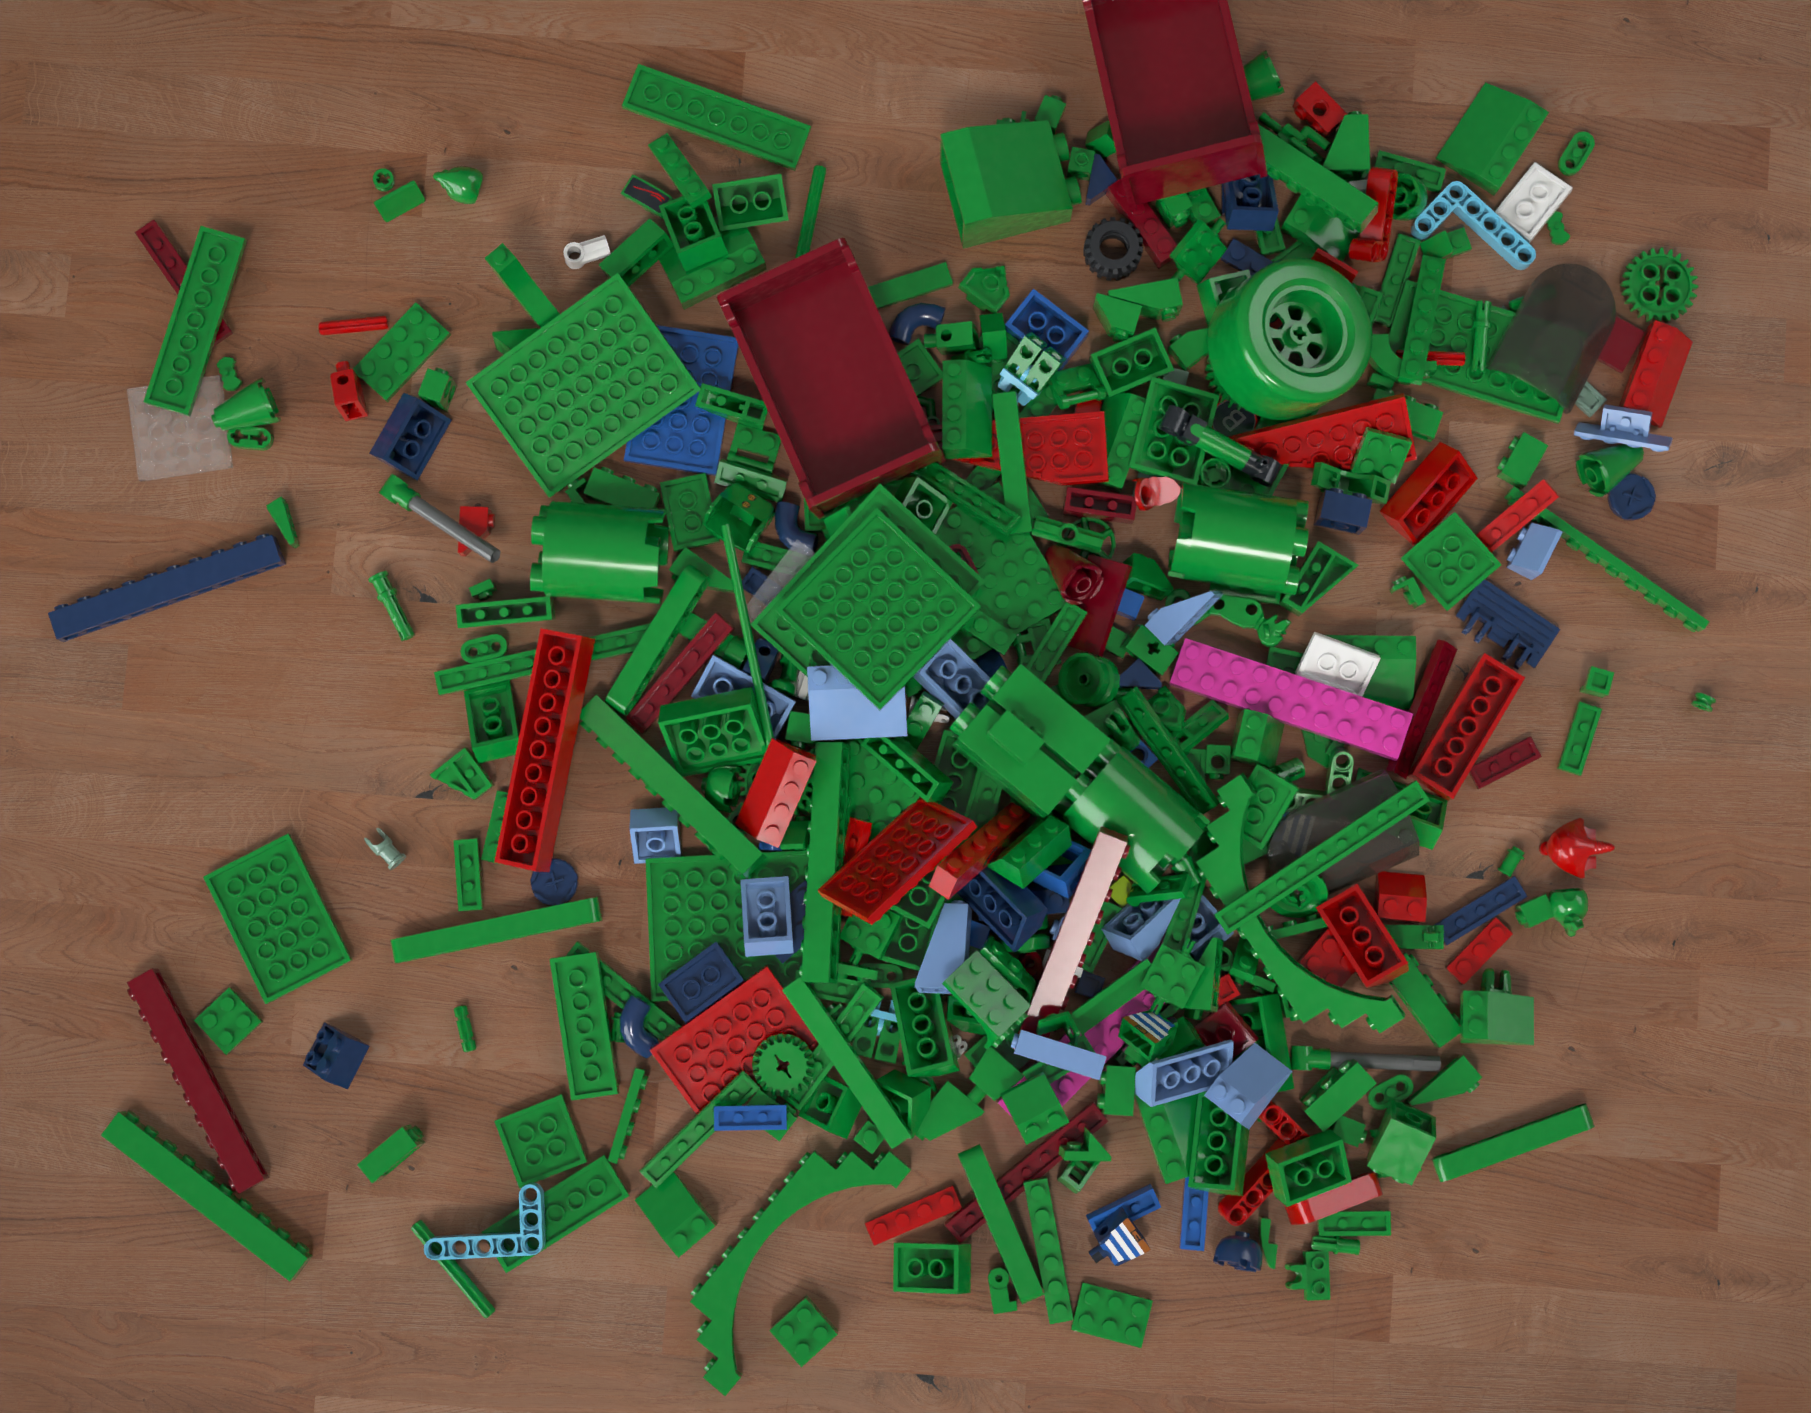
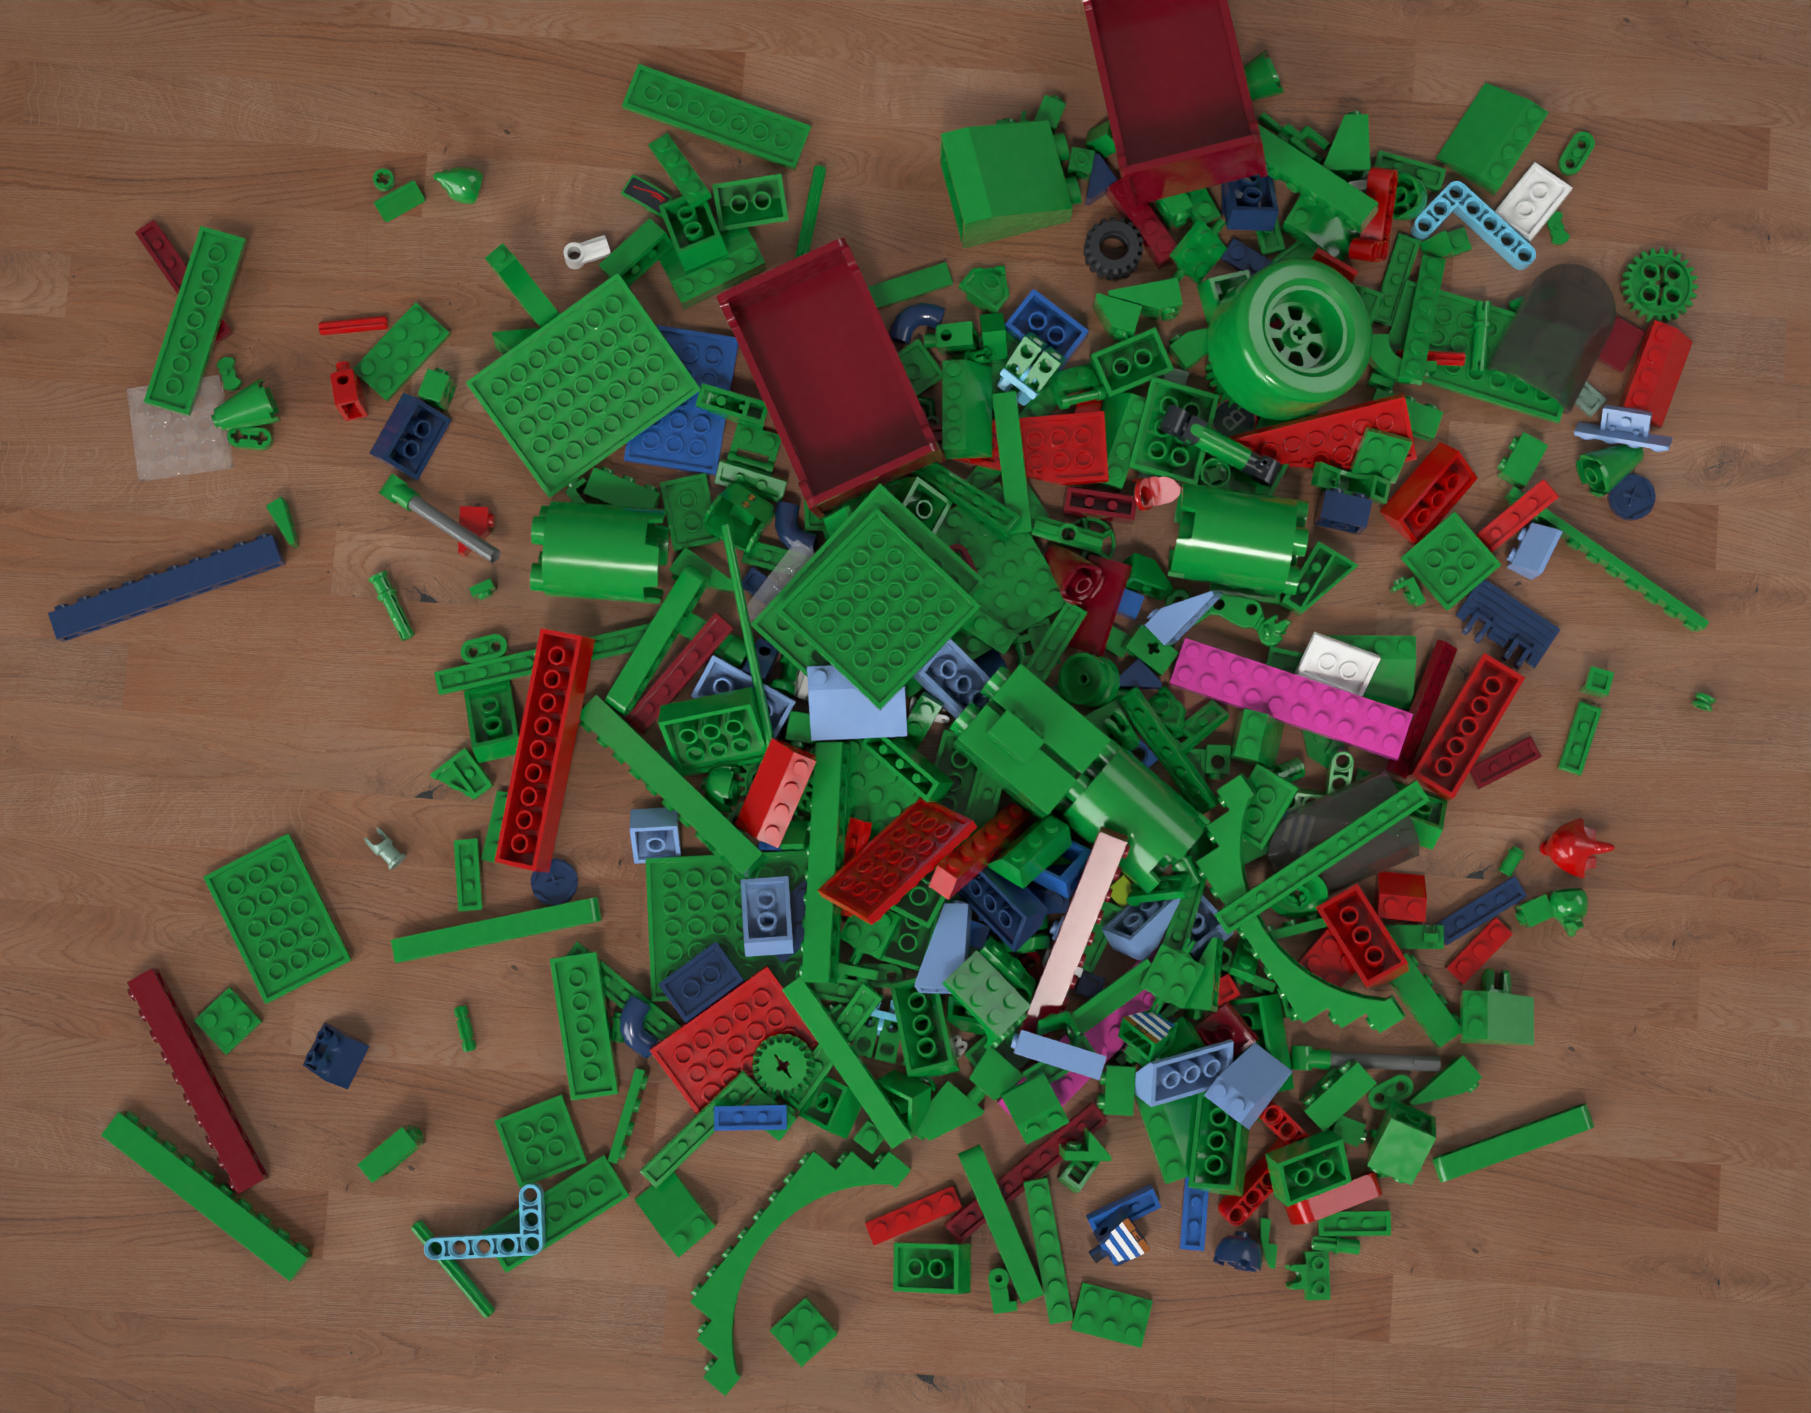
(505, 612): green brick -> none
(1314, 98): red brick -> none

